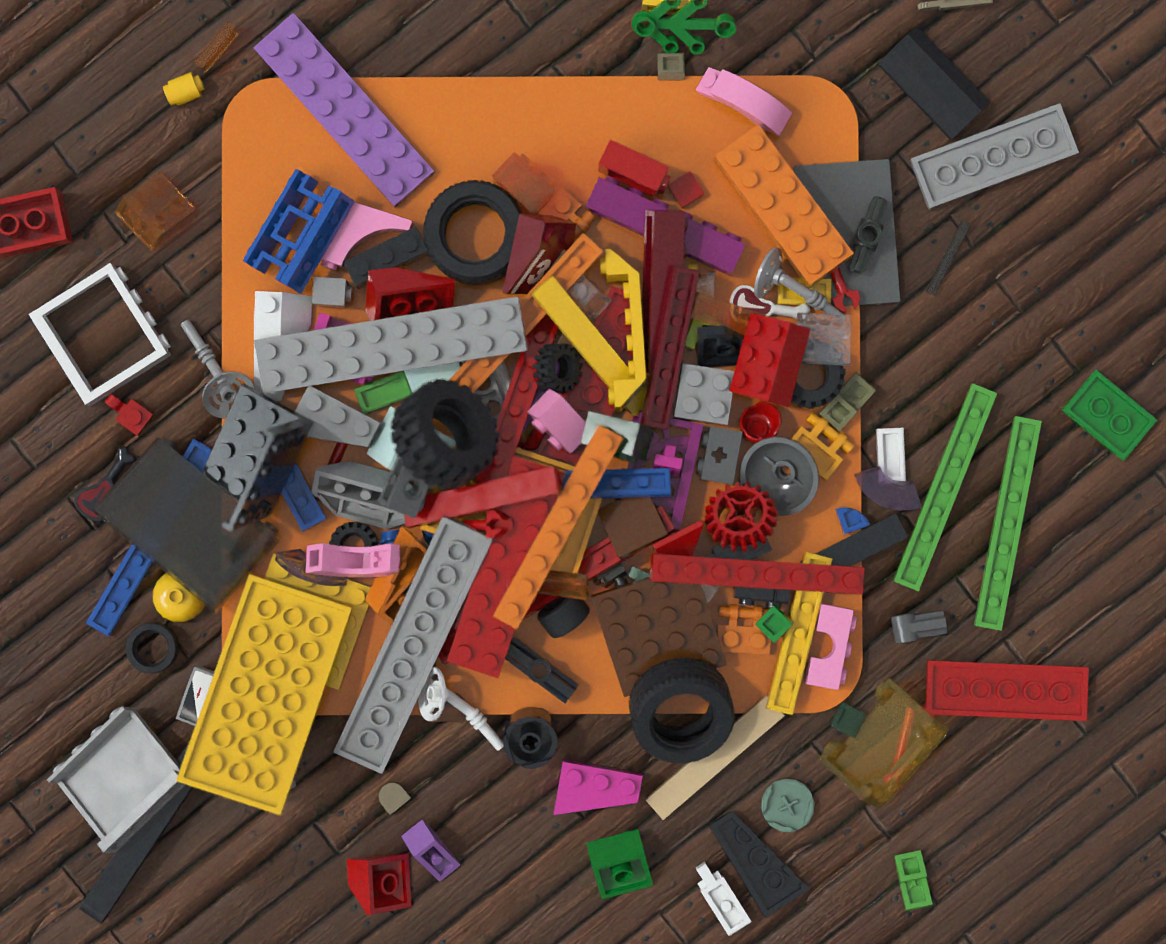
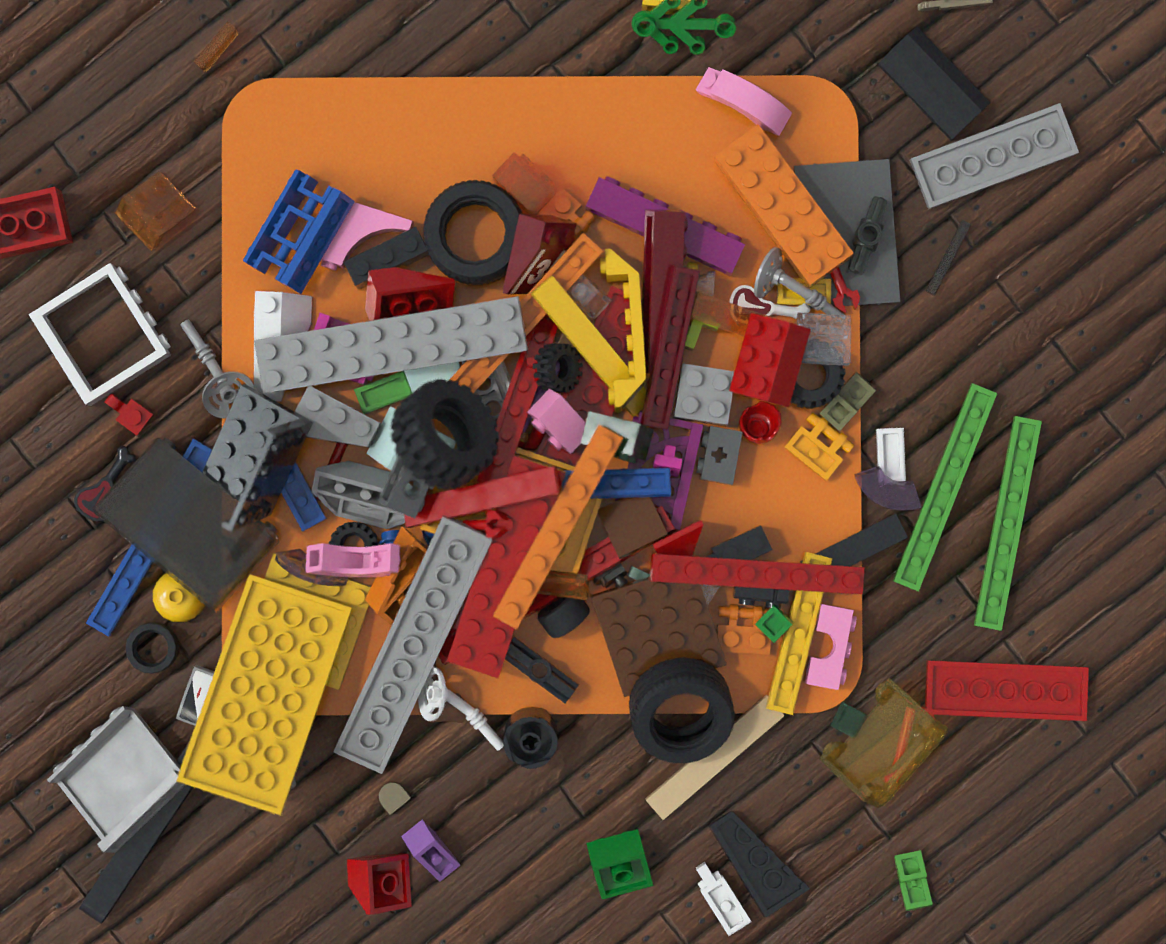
(183, 89): yellow brick -> none
(331, 292): light grey brick -> none
(344, 110): medium lavender plate -> none
(594, 787): dark pink wedge -> none
(634, 169): red window -> none
(670, 66): dark tan tile -> none
(686, 189): red tile -> none
(718, 346): black plate -> none
(753, 501): red gear -> none
(764, 467): dark grey hat -> none
(787, 805): sand green tile -> none
(851, 519): blue tile -> none
(912, 627): dark grey piece -> none
(1109, 415): green tile -> none

